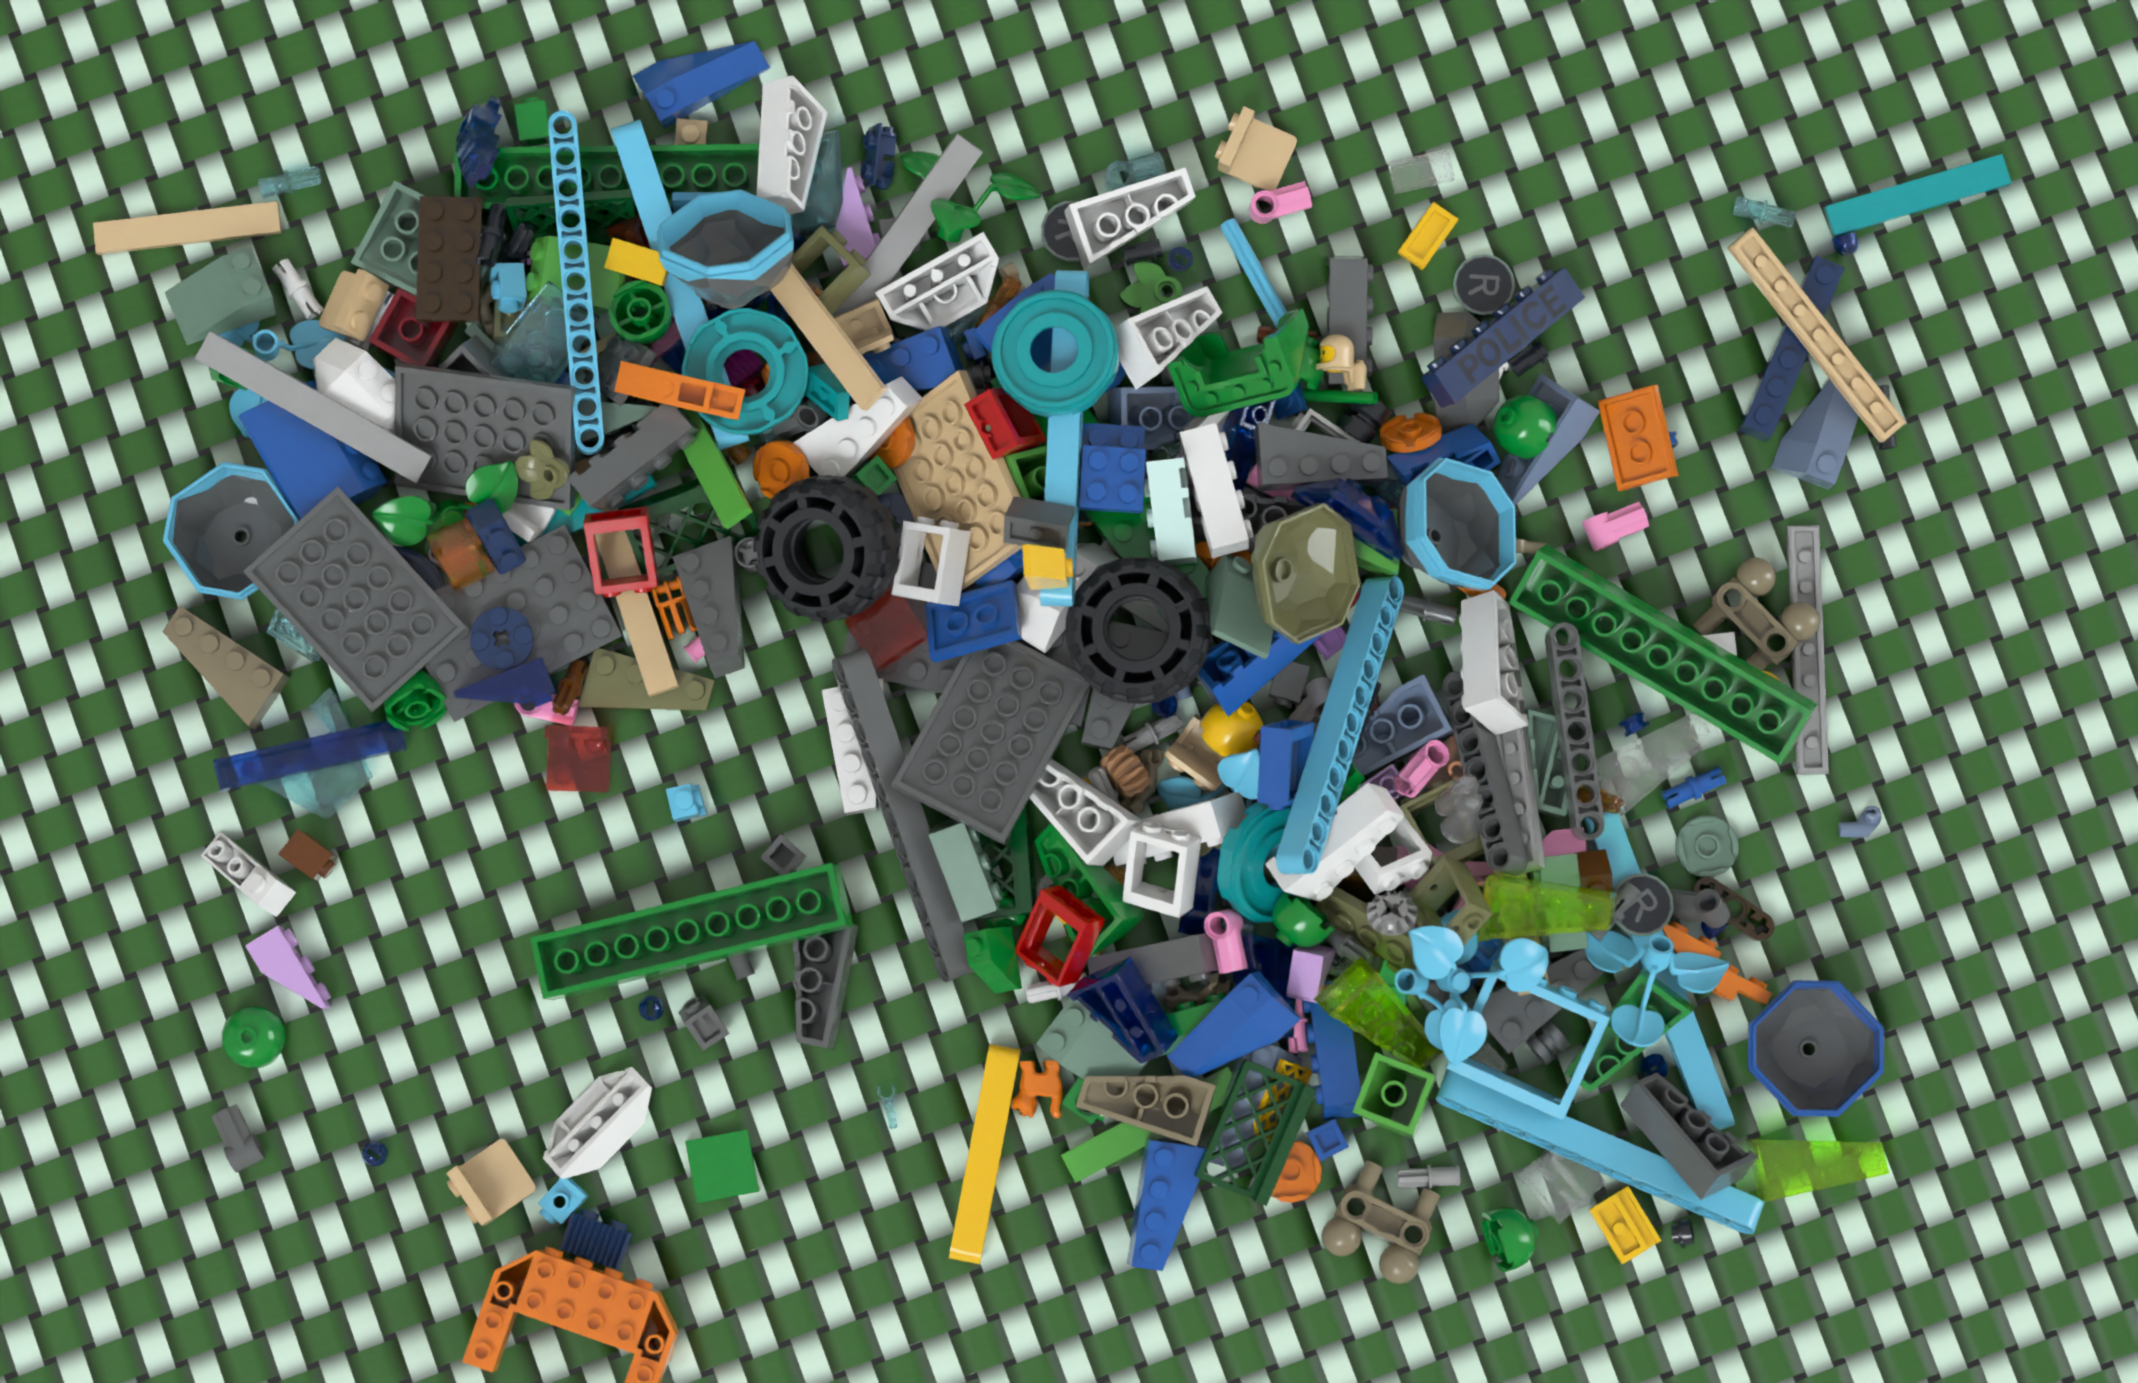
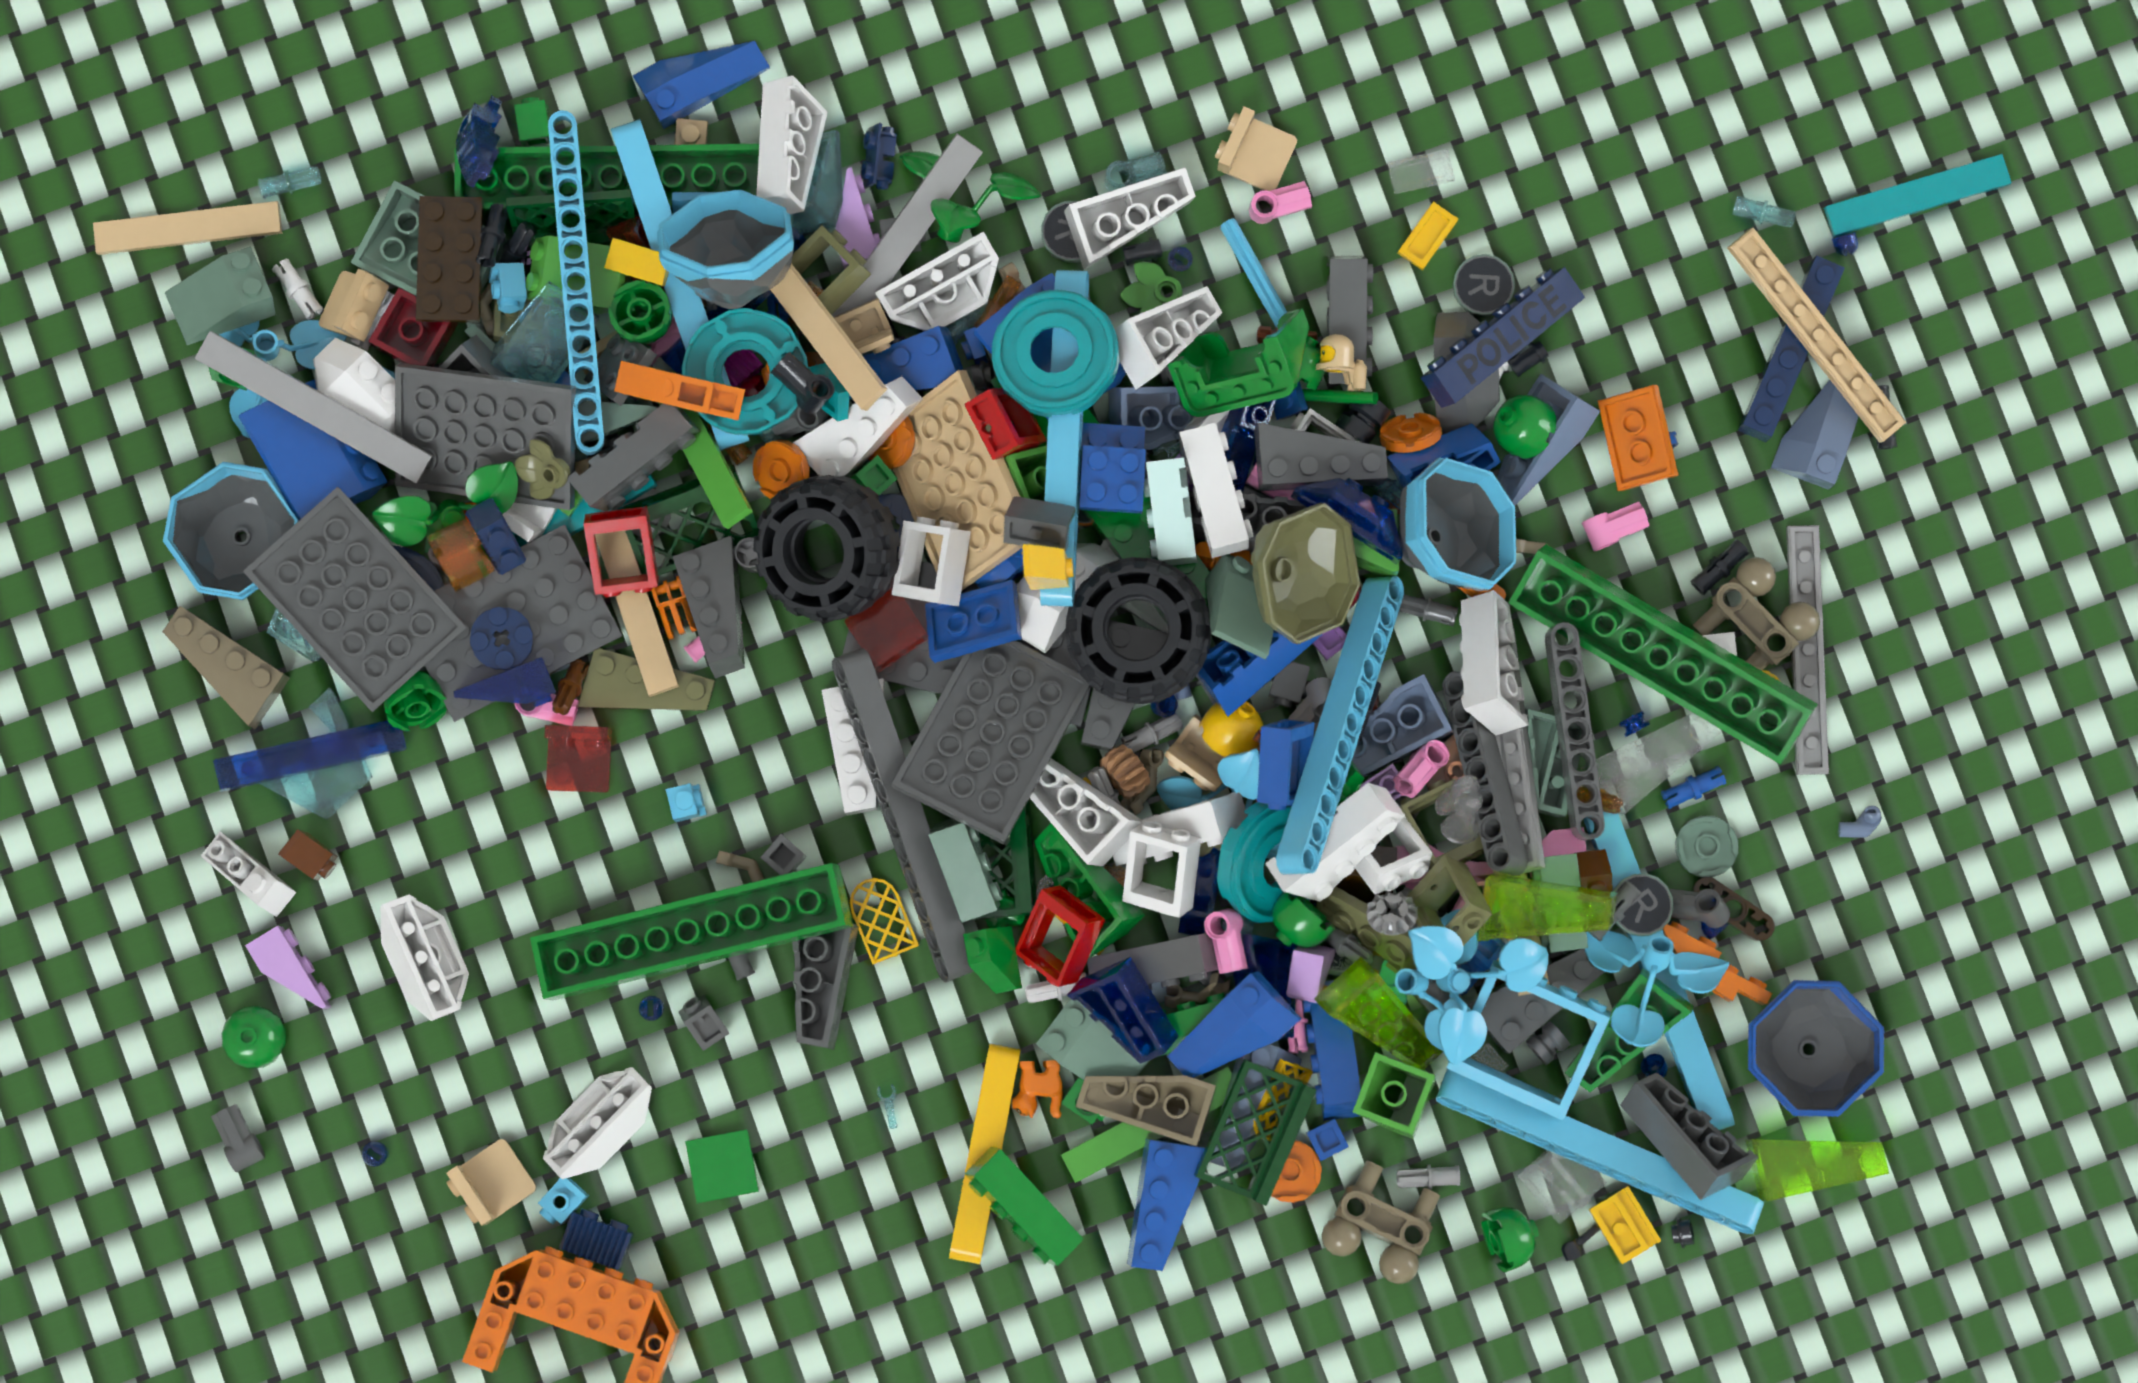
(423, 956): none -> white wedge
(740, 862): none -> dark tan arm
(804, 383): none -> black piece
(895, 952): none -> yellow window
(1023, 1206): none -> green brick
(1572, 1250): none -> black hand
(1720, 567): none -> black pin

